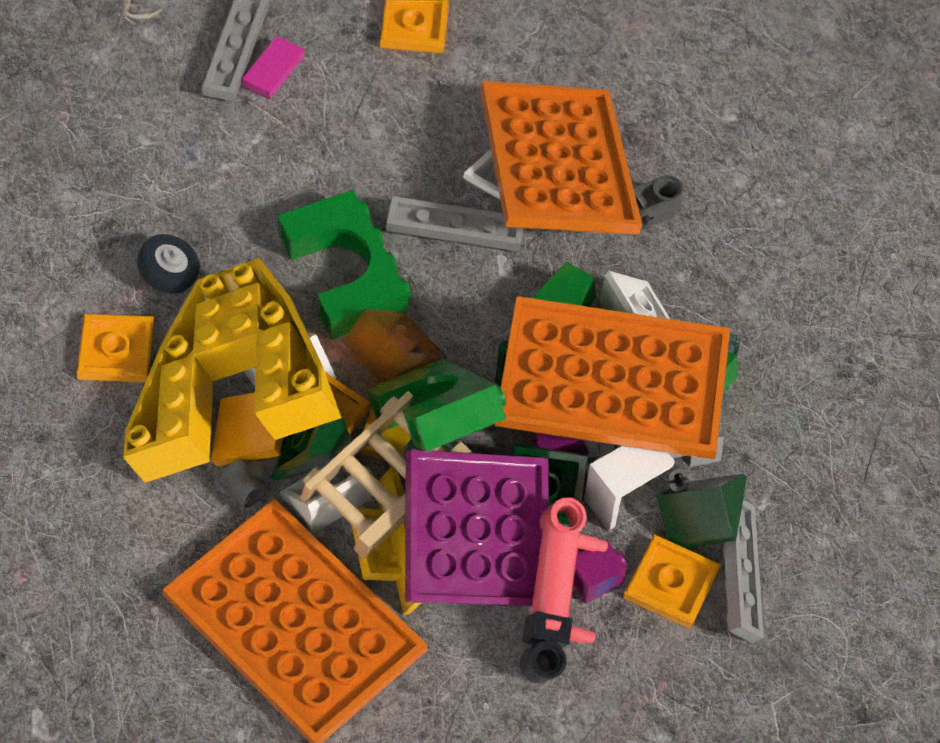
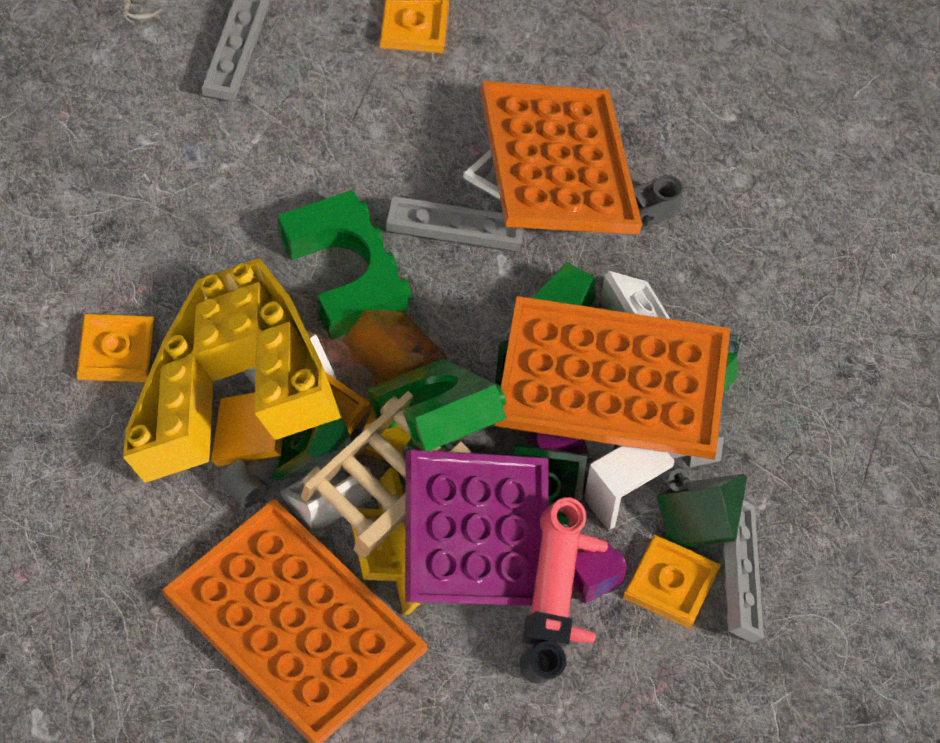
(168, 263): black wheel -> none
(273, 67): dark pink tile -> none

